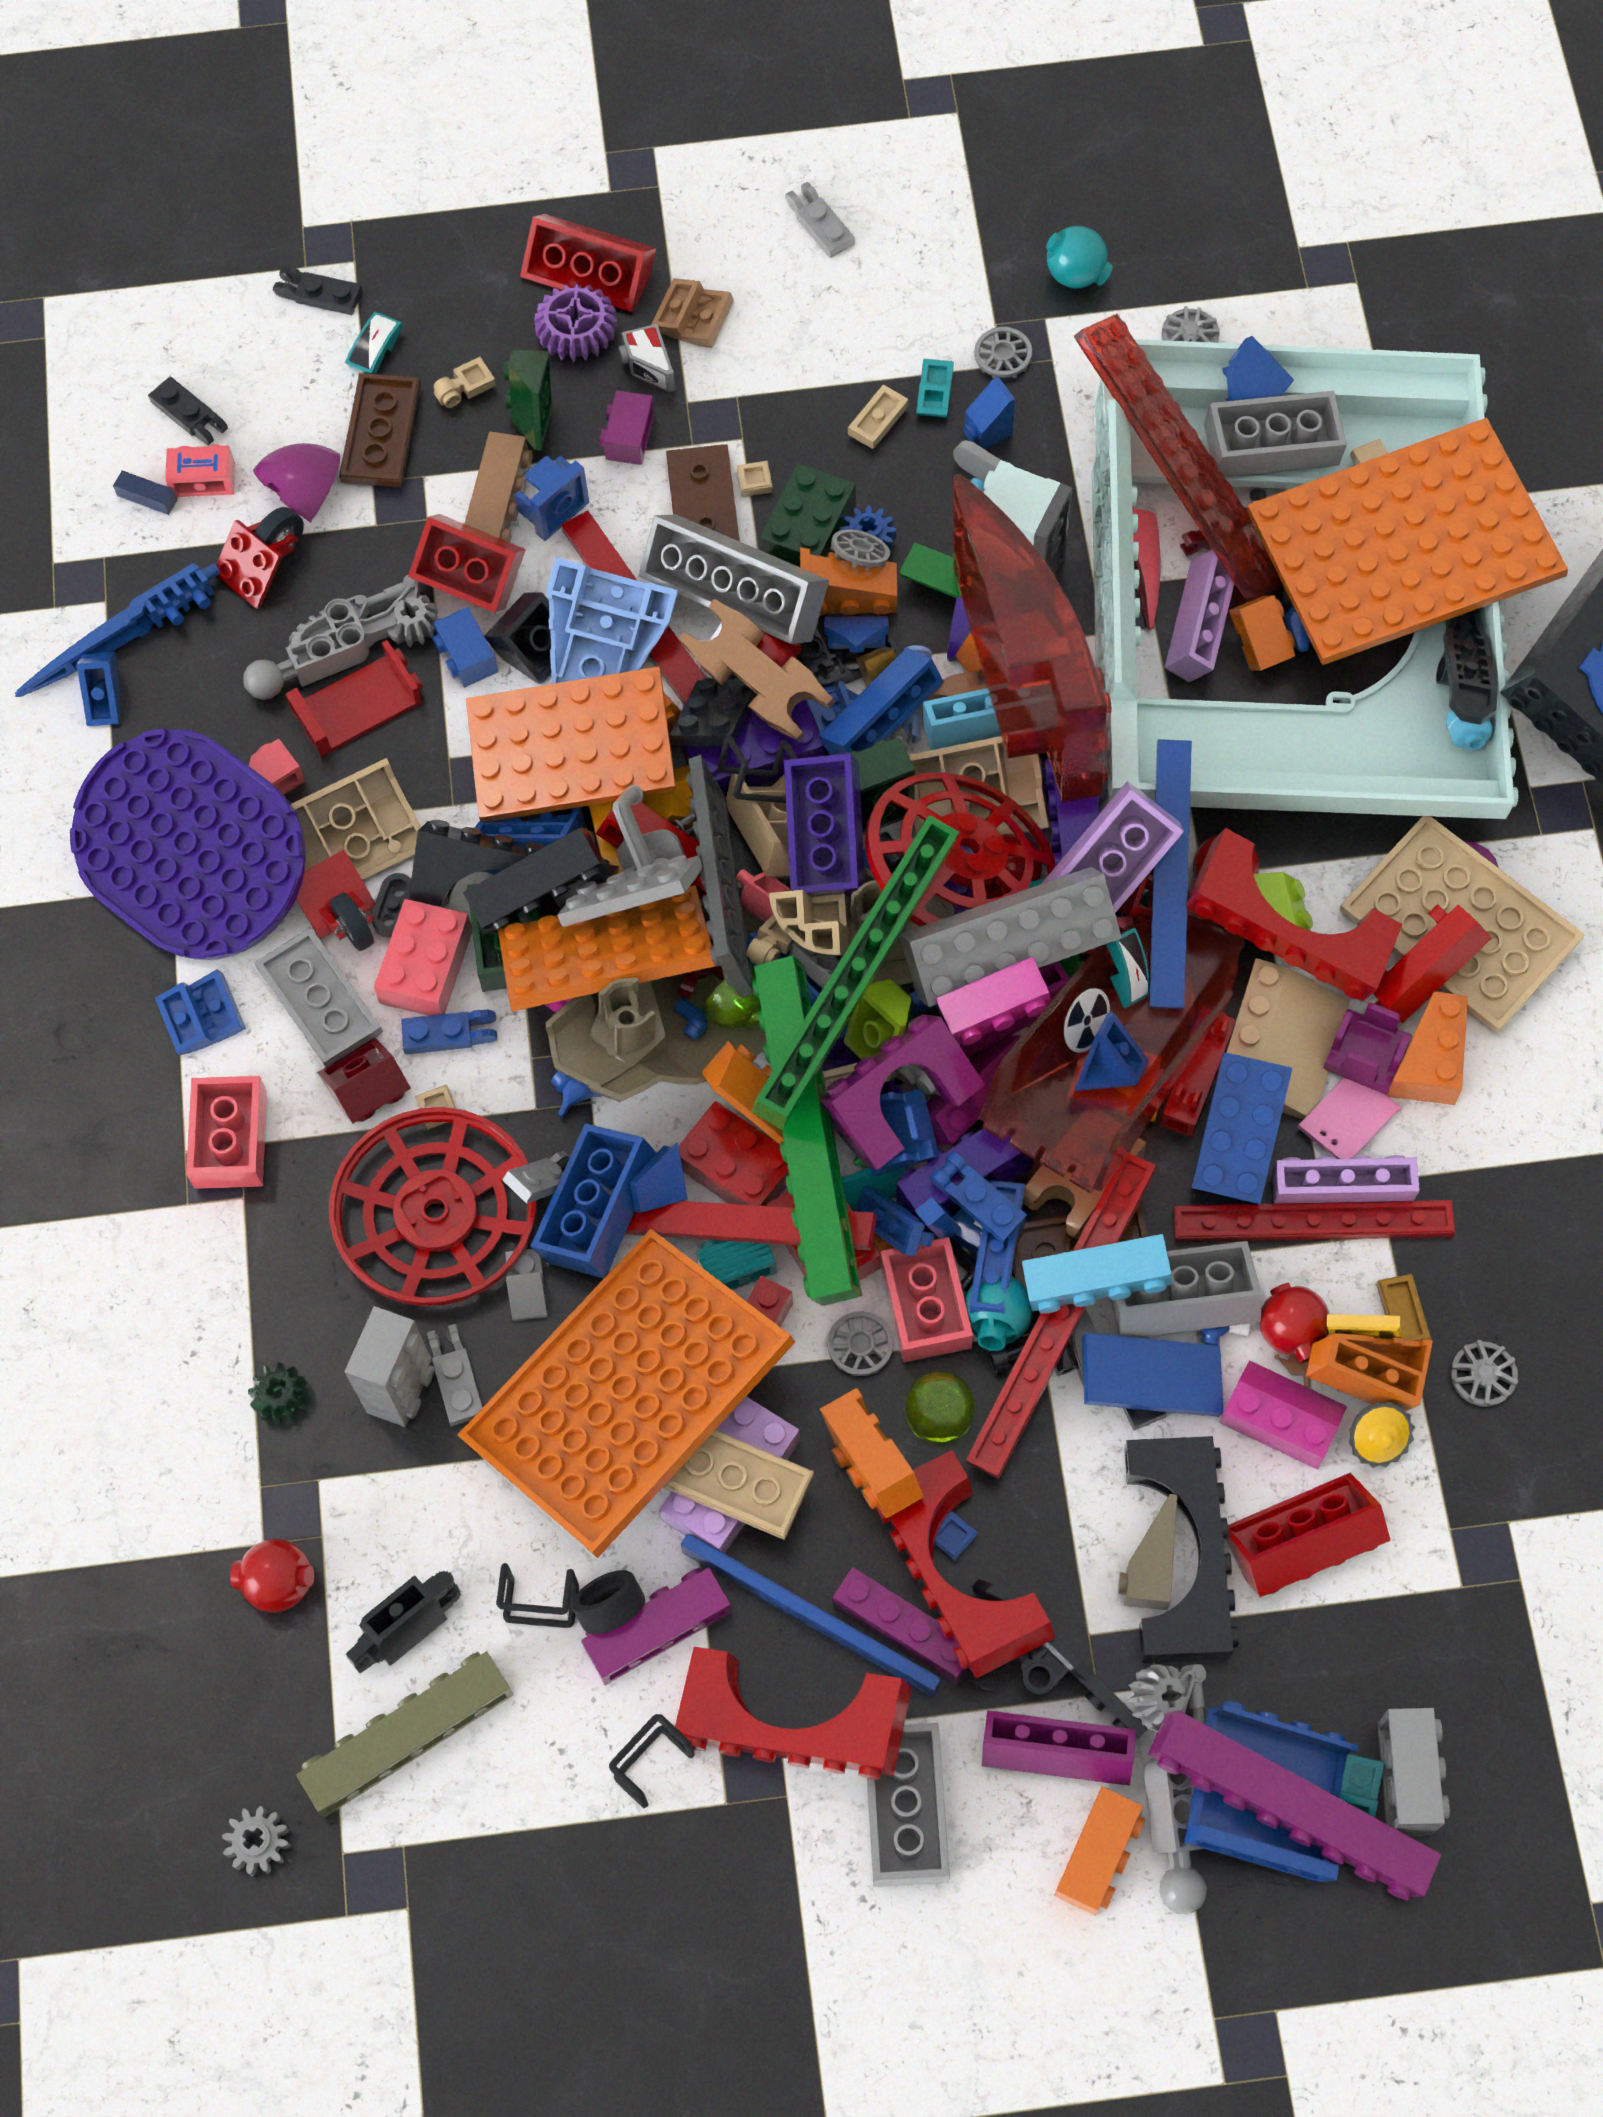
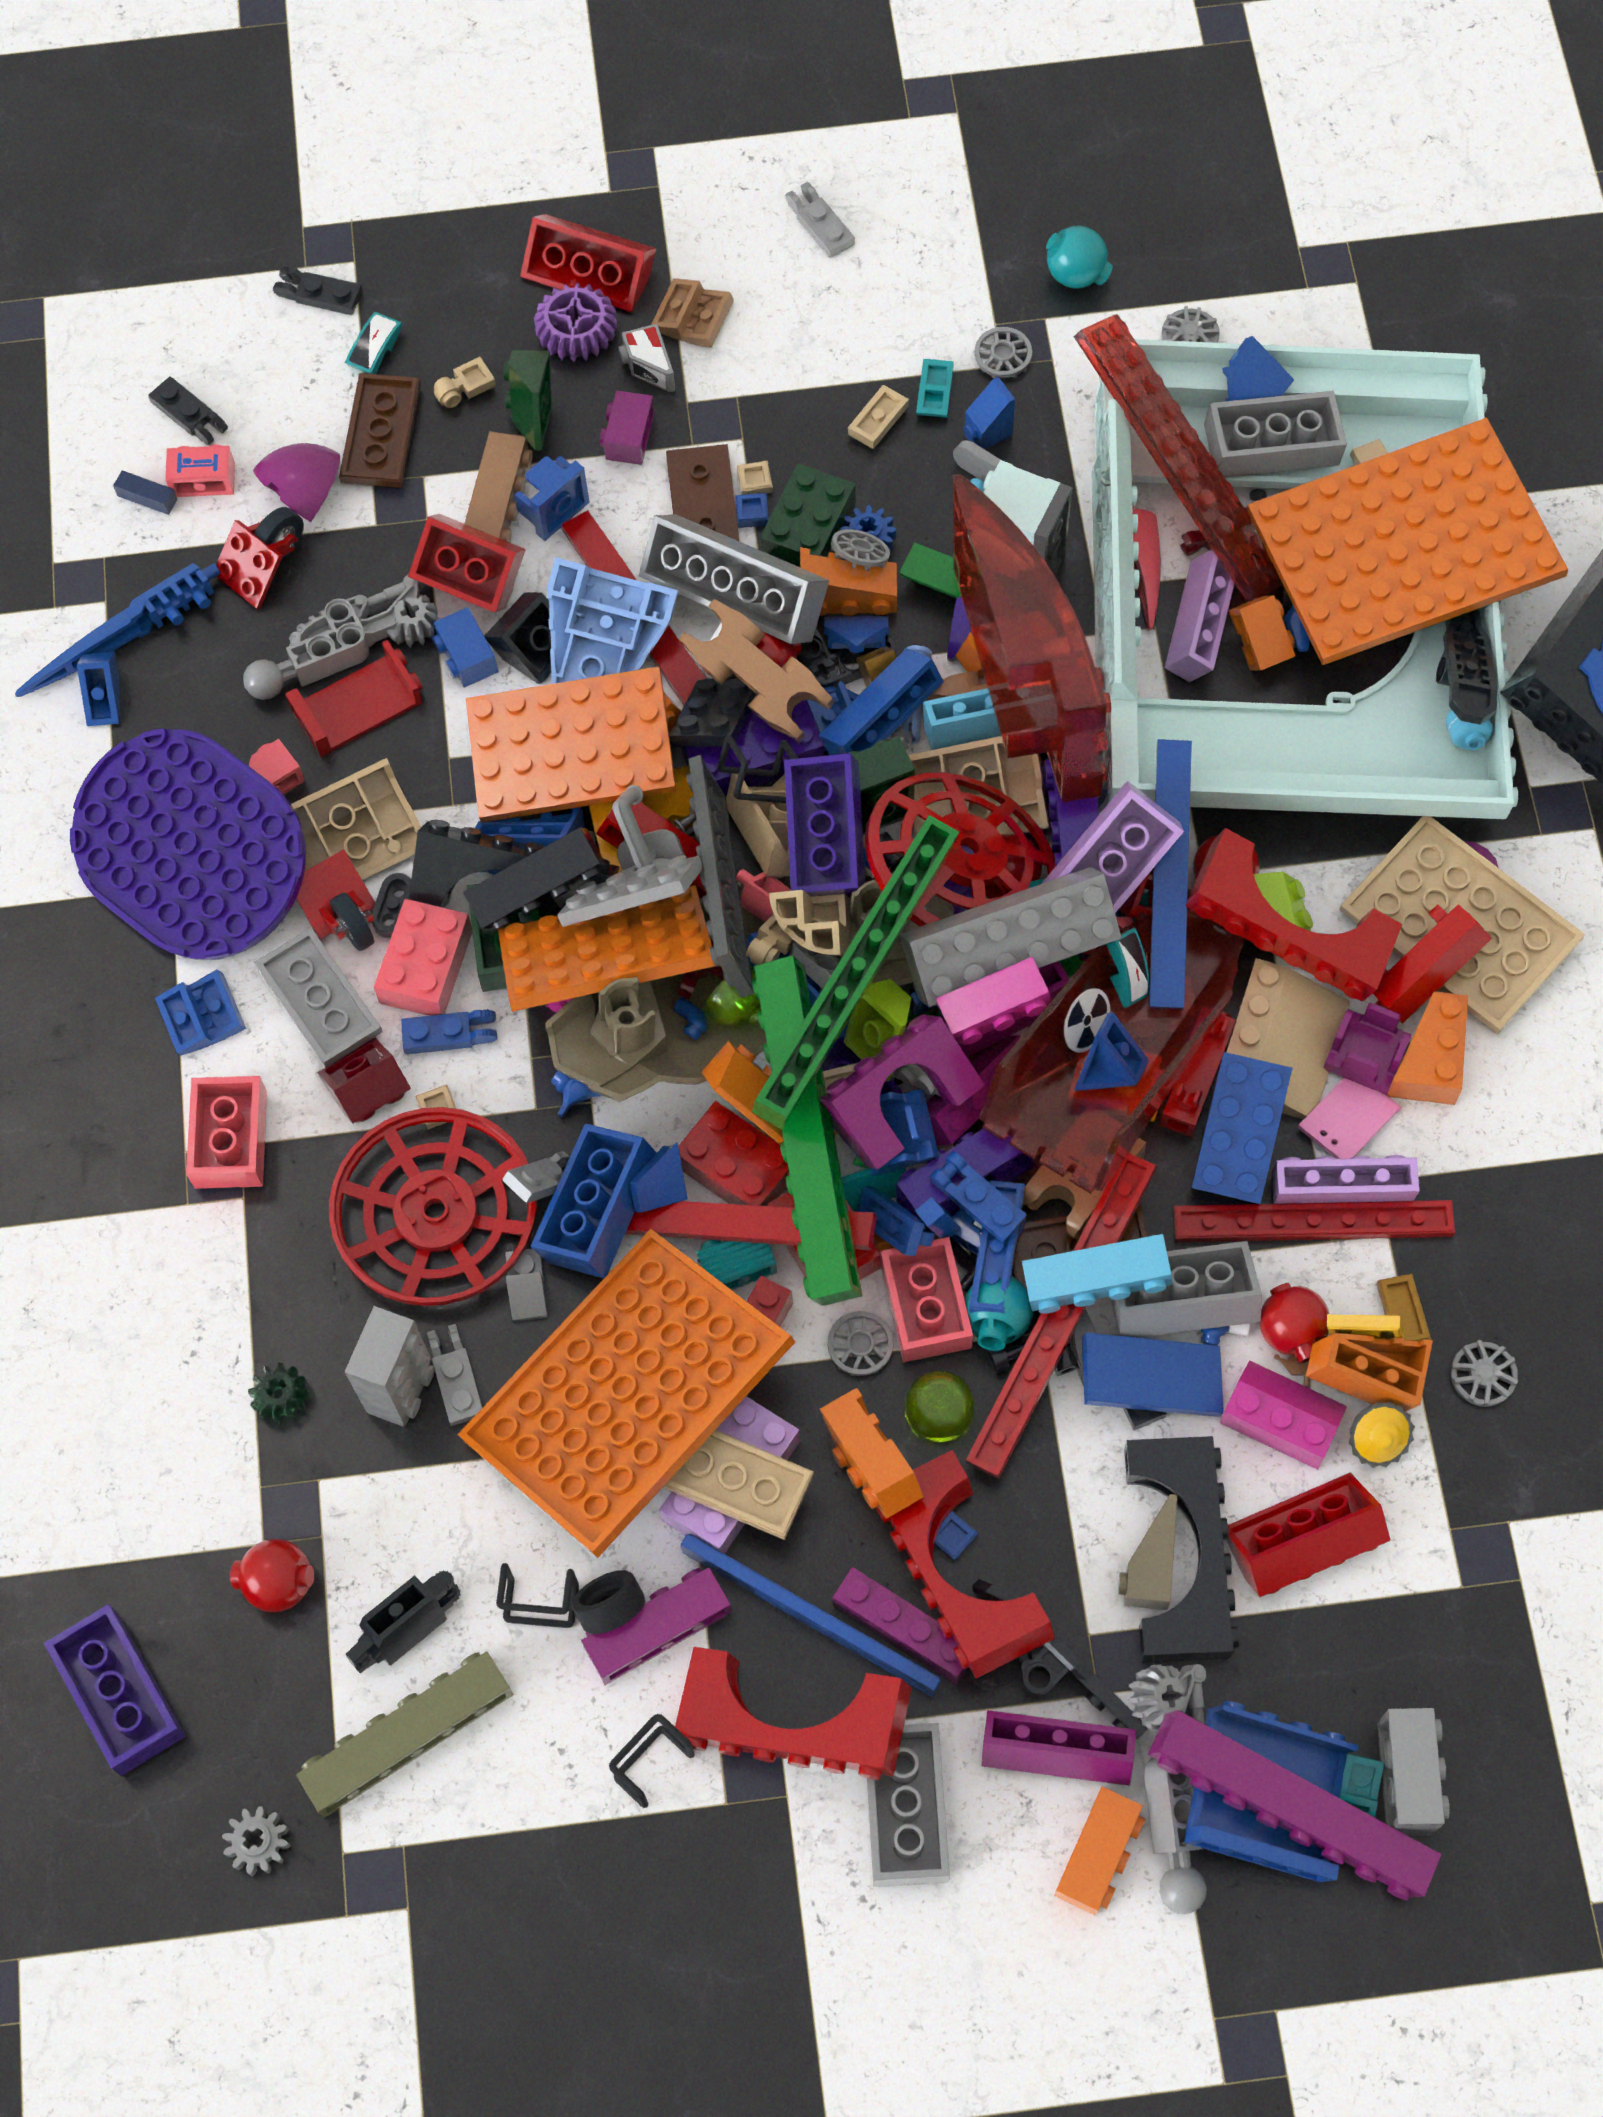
(114, 1690): none -> dark purple brick
(752, 510): none -> blue tile

